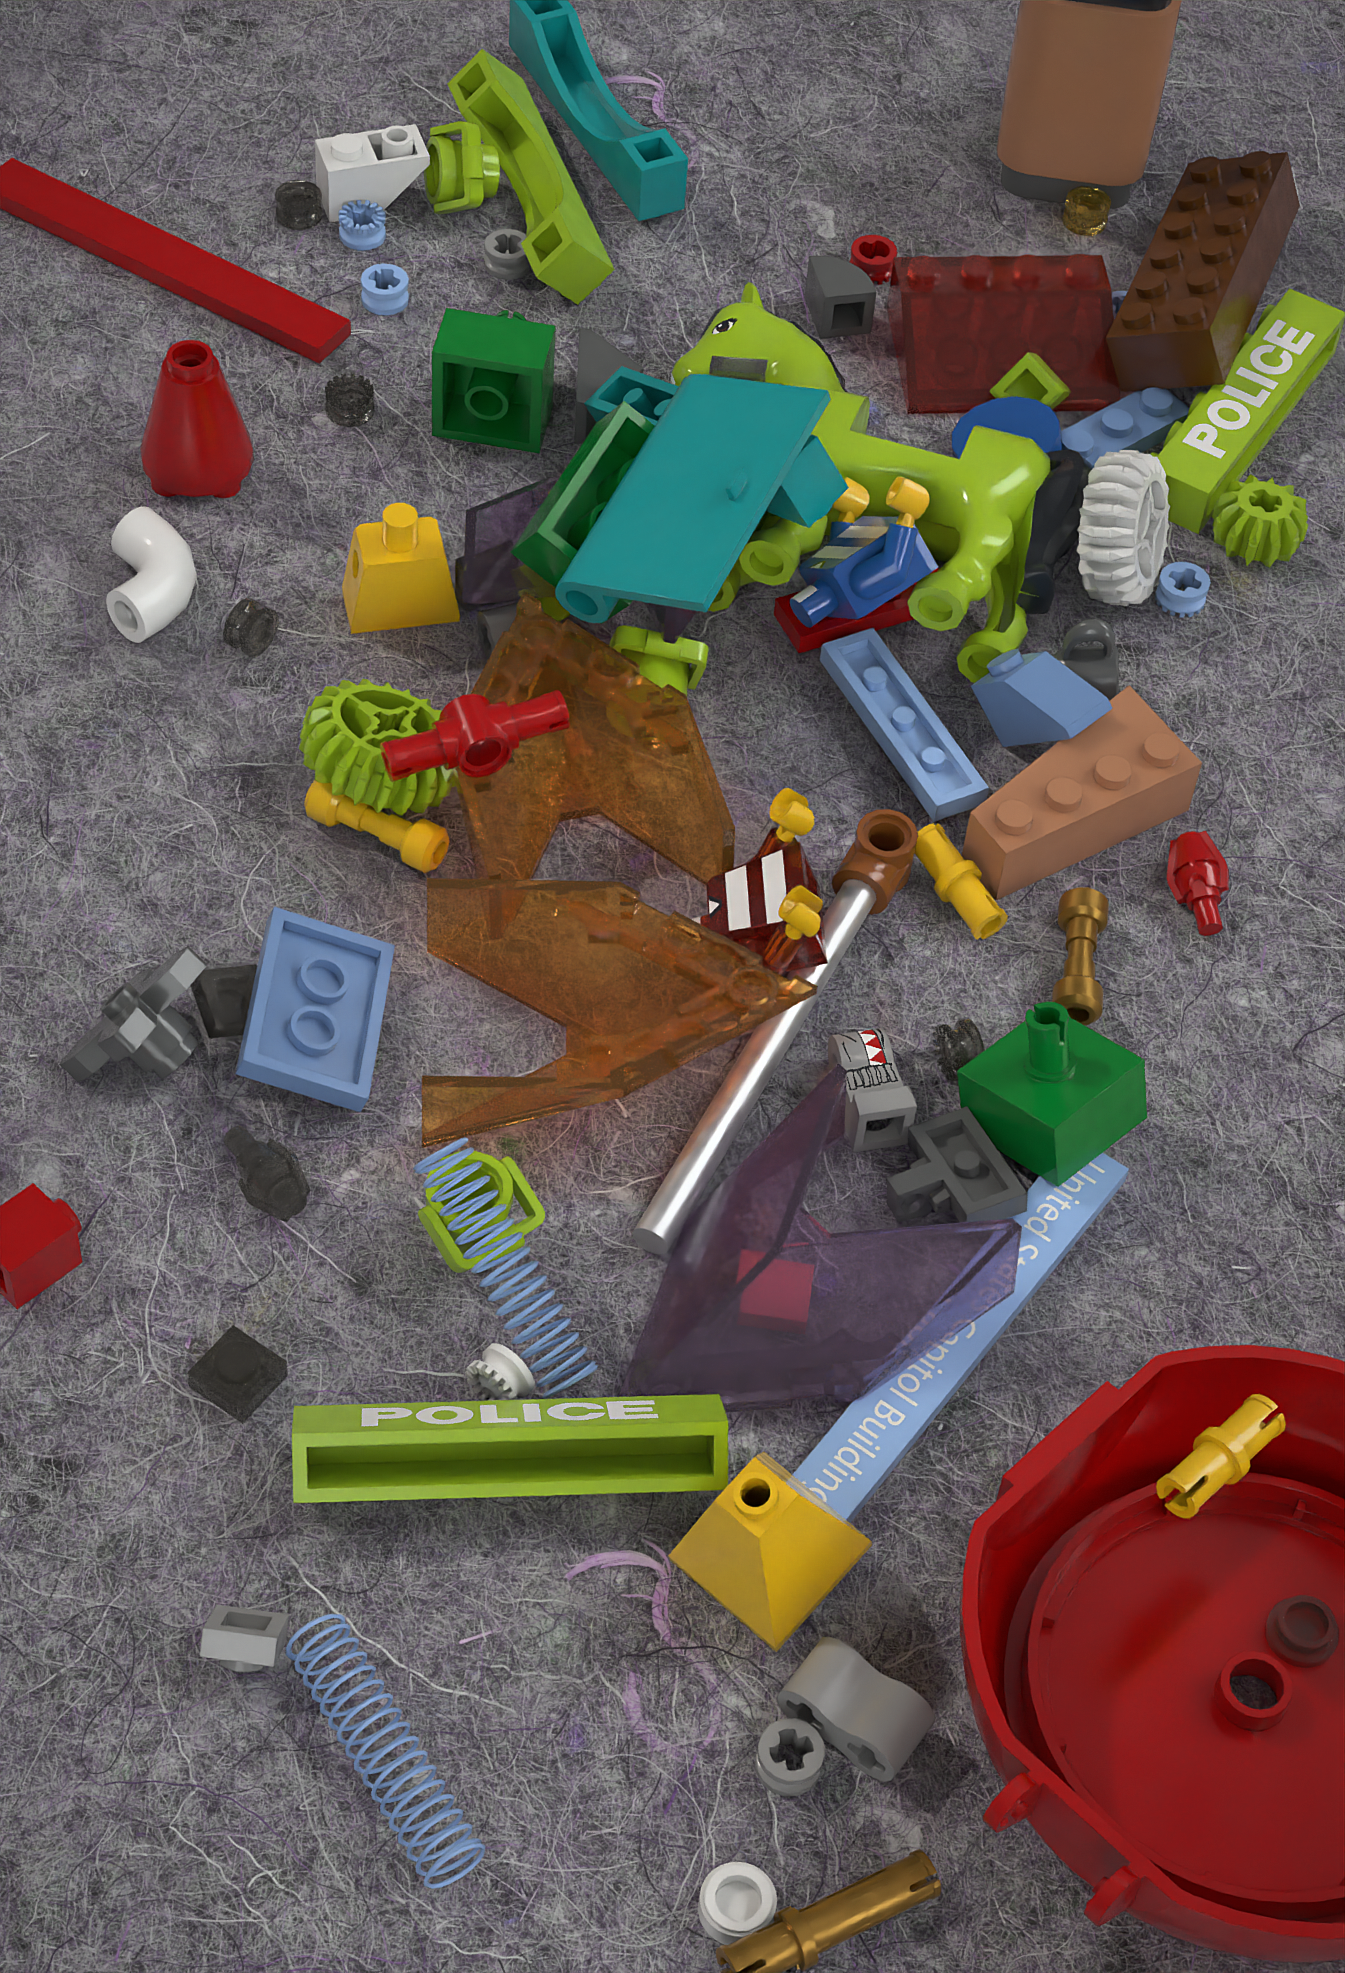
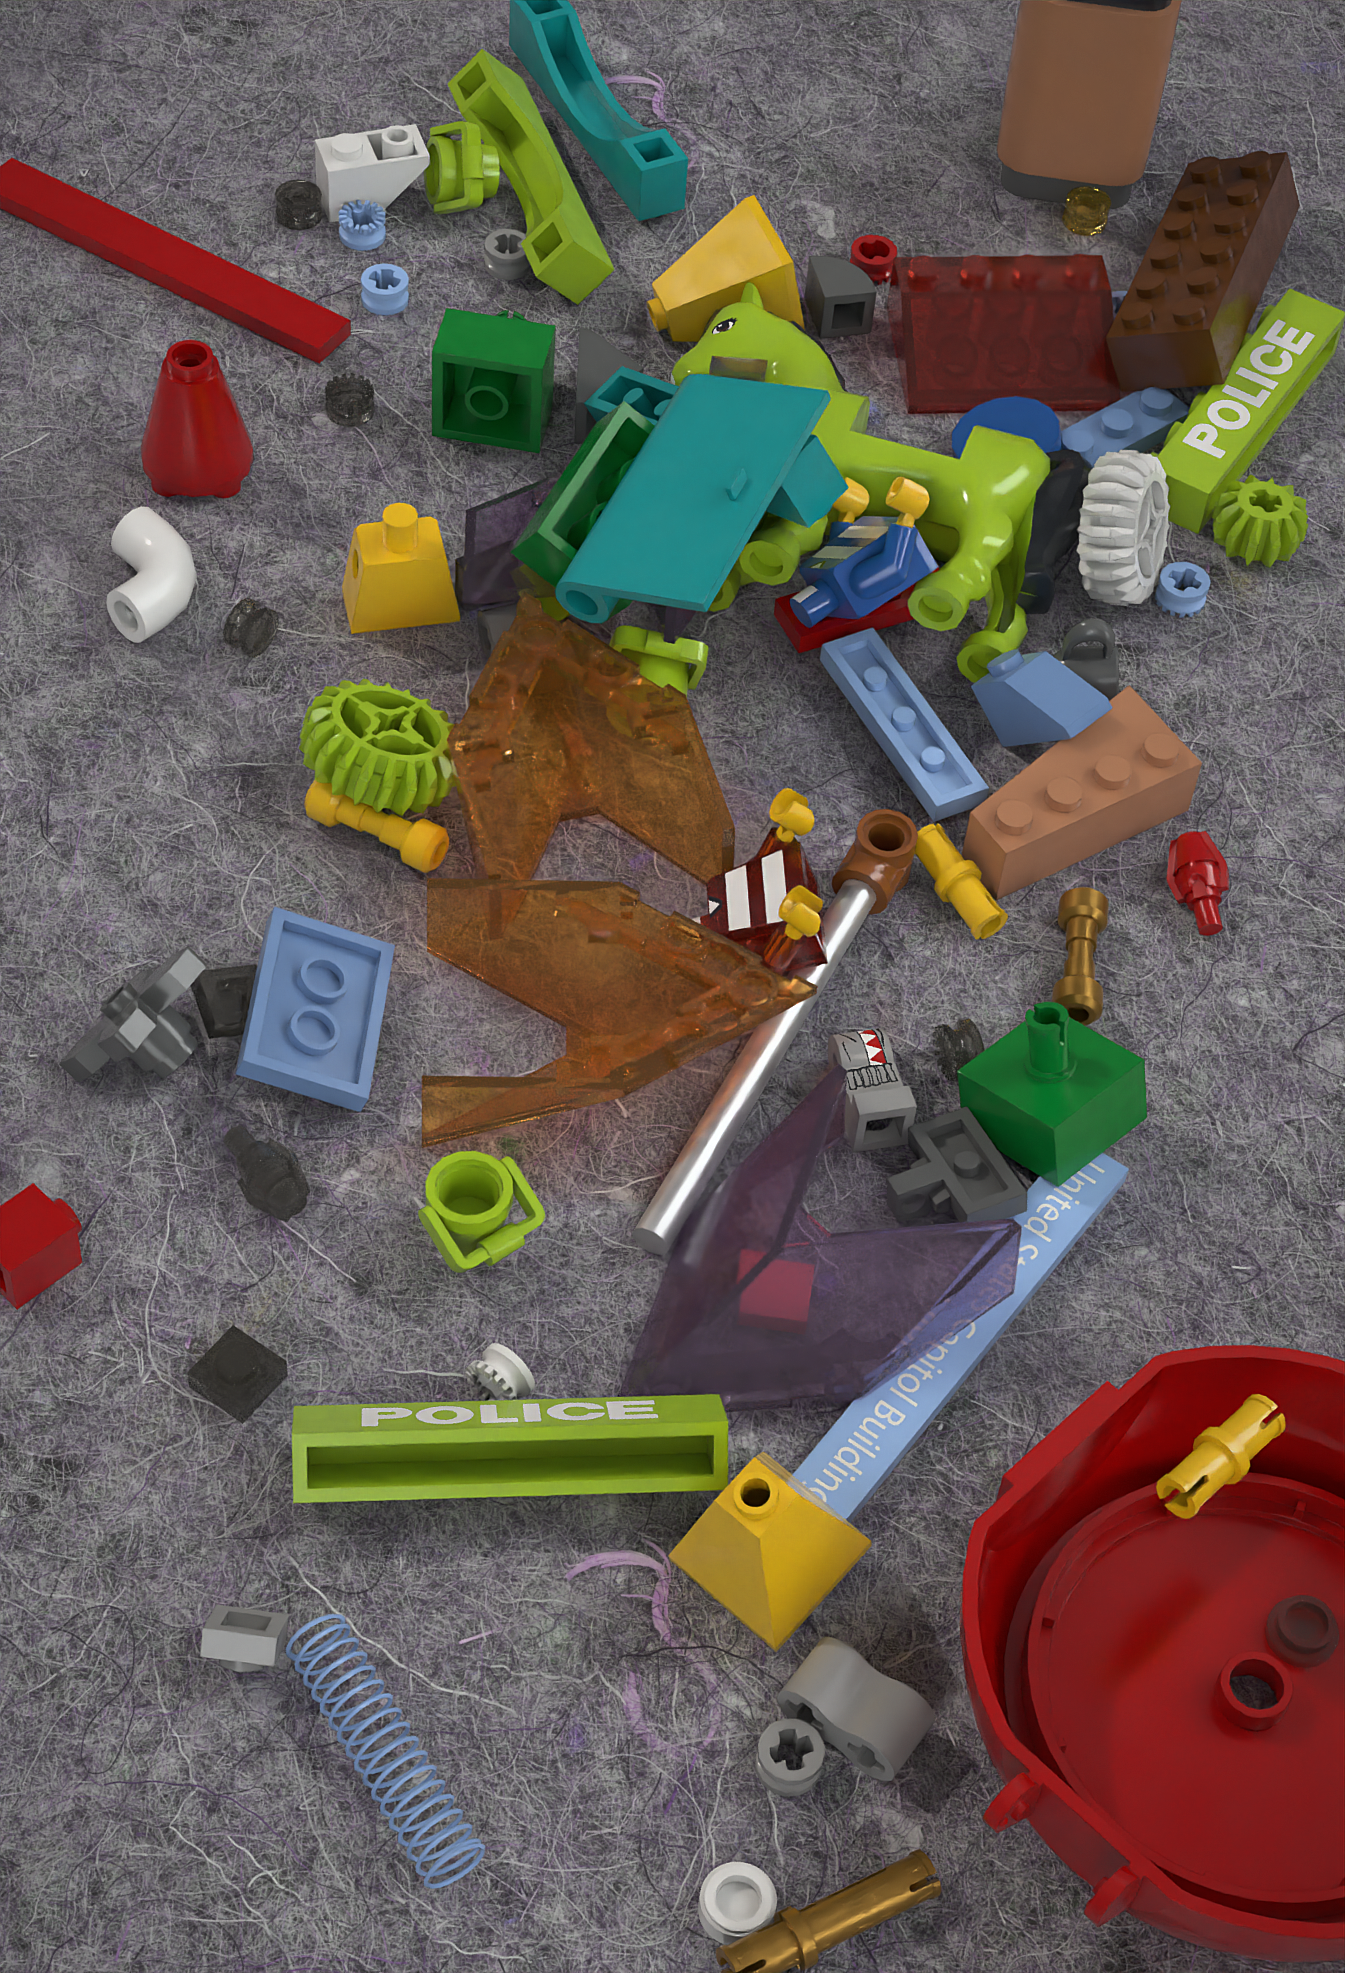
(475, 735): red pin -> none
(589, 1366): light blue piece -> none
(718, 267): none -> yellow slope
(1032, 380): lime slope -> none

